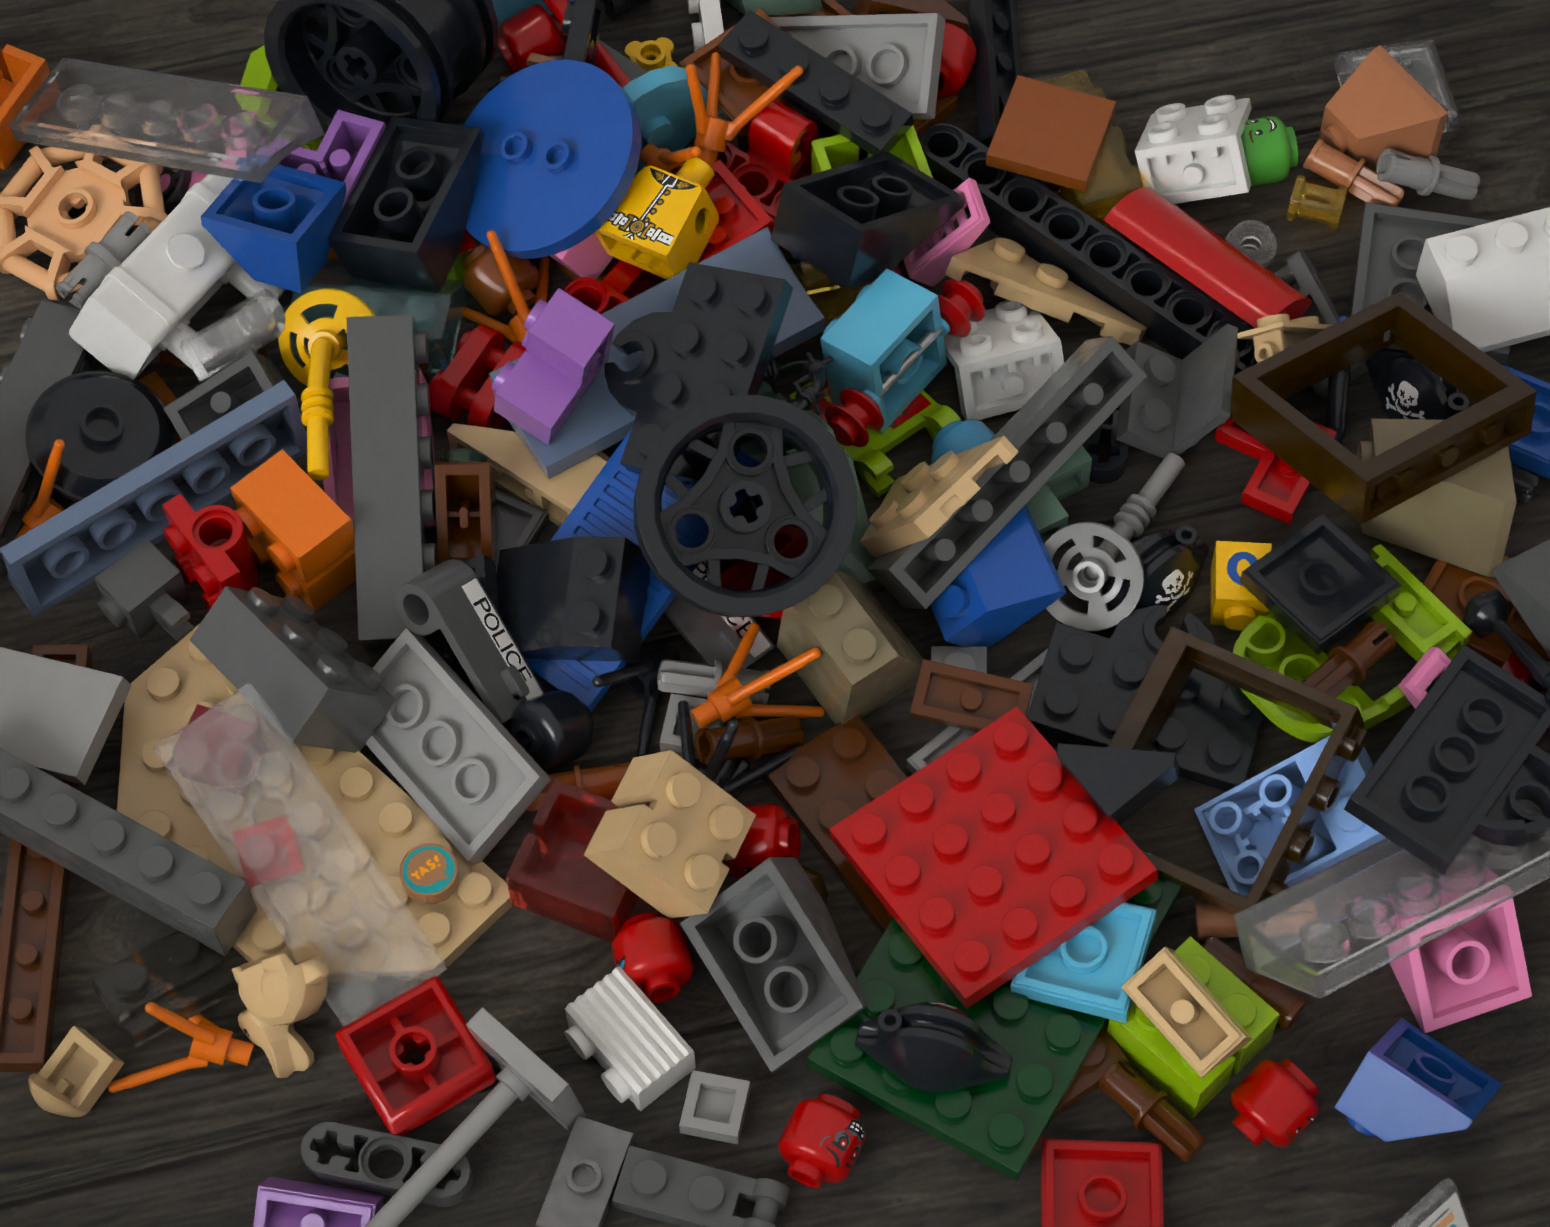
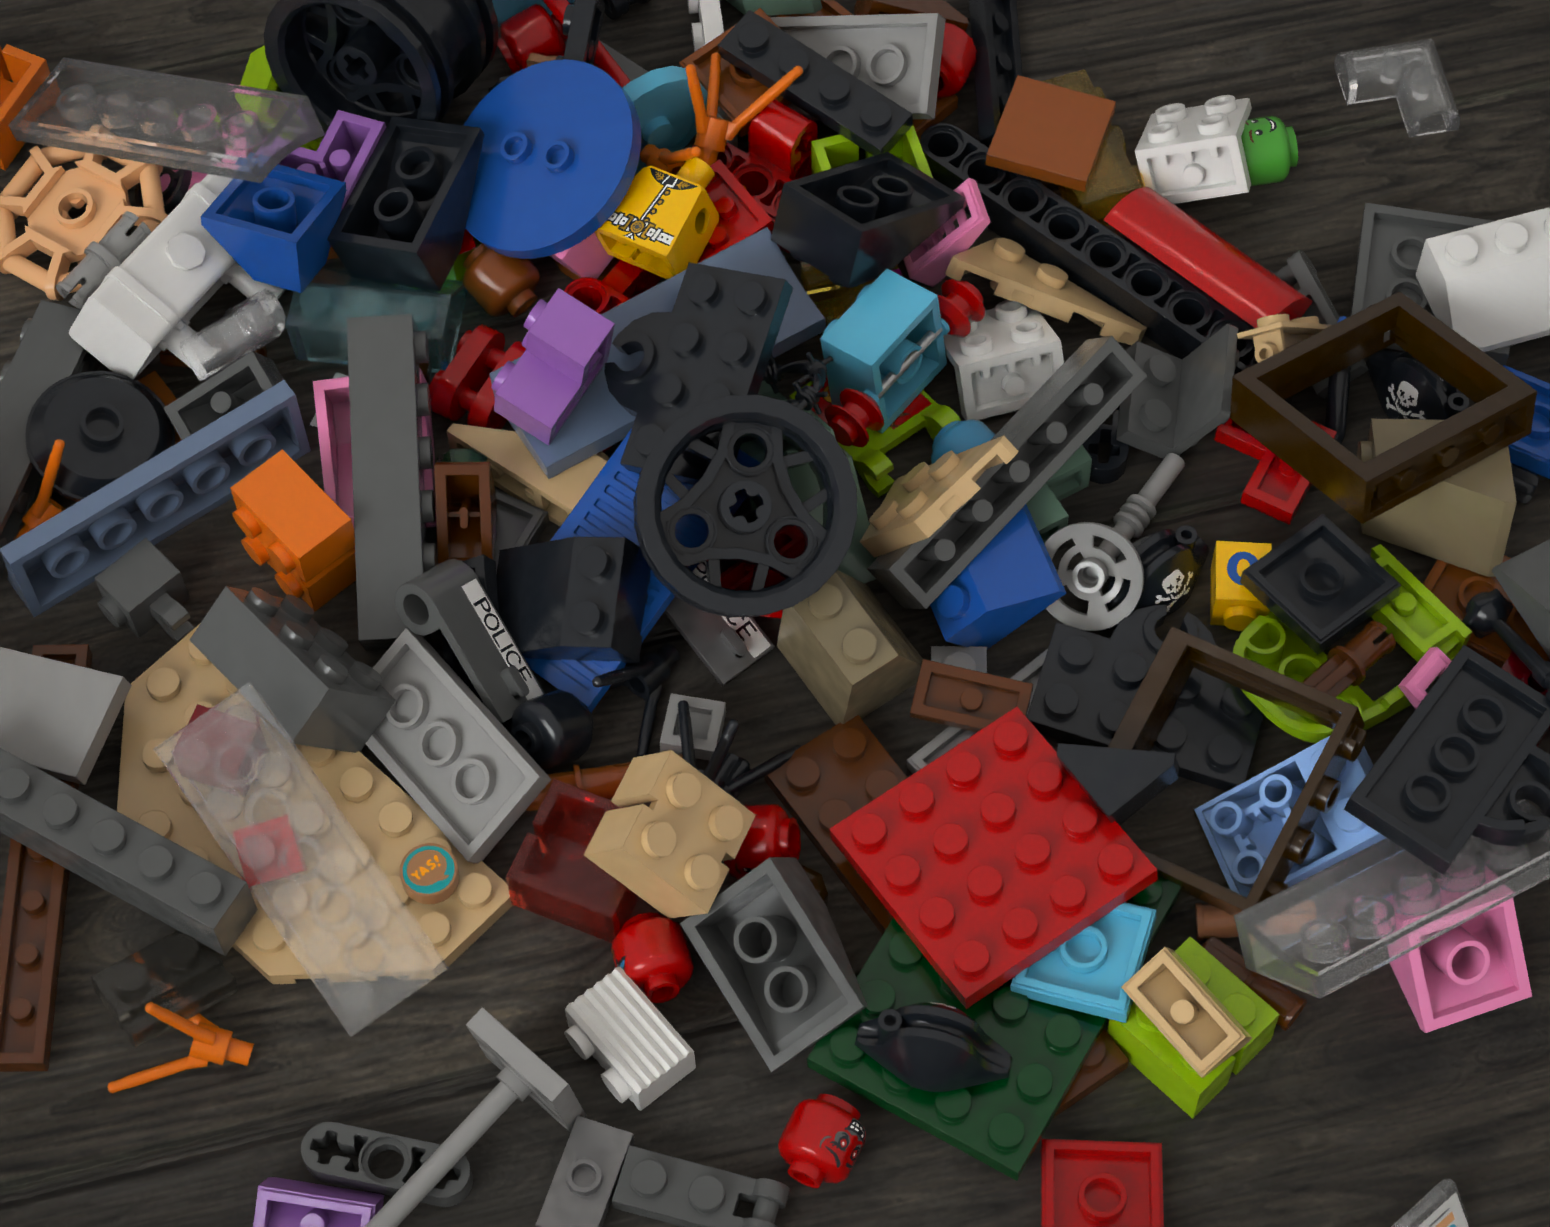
(74, 1075): tan plate -> none
(210, 547): red plate -> none
(276, 996): tan animal -> none
(327, 353): yellow dish -> none
(431, 1024): red brick -> none
(515, 329): orange plant -> none
(658, 50): yellow plate -> none
(701, 678): light grey axle -> none
(715, 1107): light grey plate -> none
(733, 700): orange plant -> none
(751, 738): reddish brown axle -> none
(1151, 1110): reddish brown axle -> none
(1256, 235): clear plate -> none
(1274, 1103): red head -> none
(1317, 203): clear yellow bush -> none
(1348, 172): nougat axle -> none
(1382, 110): nougat slope -> none
(1414, 1088): slope -> none
(1426, 175): light grey axle -> none

